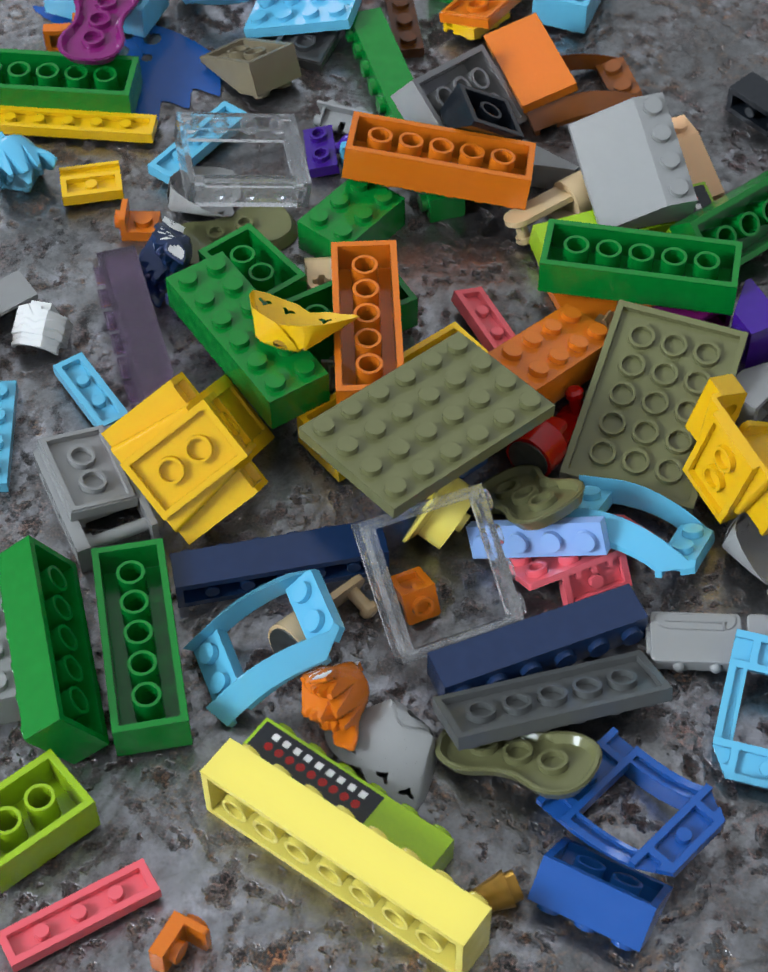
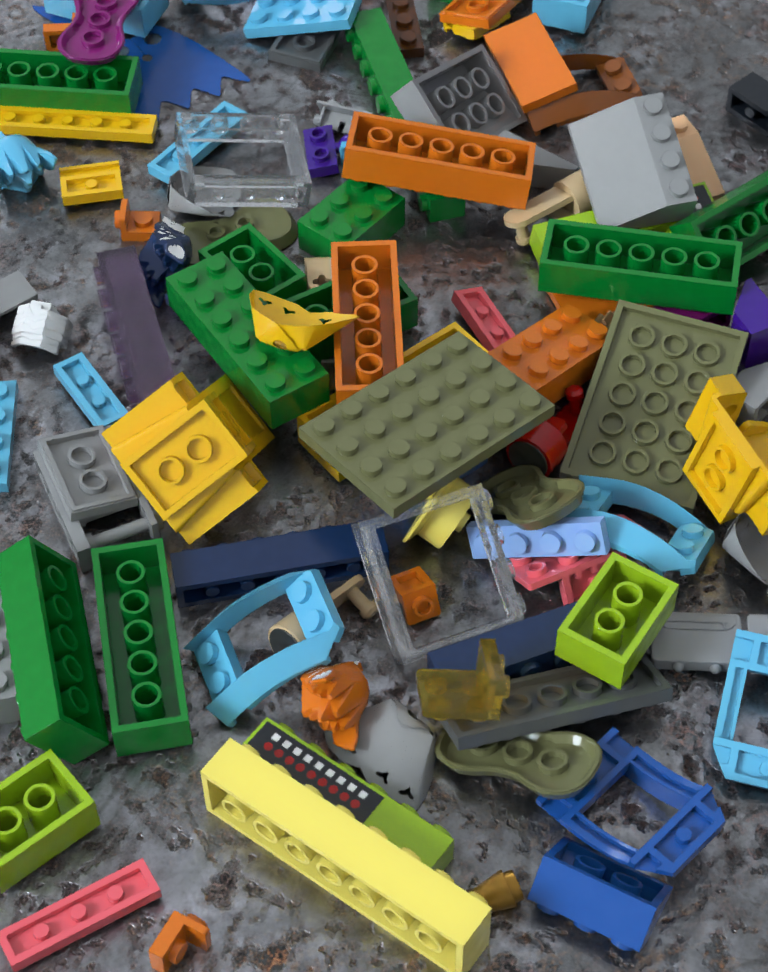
(254, 65): dark tan slope -> none
(466, 693): none -> clear yellow bracket
(480, 113): black slope -> none
(616, 620): none -> lime brick

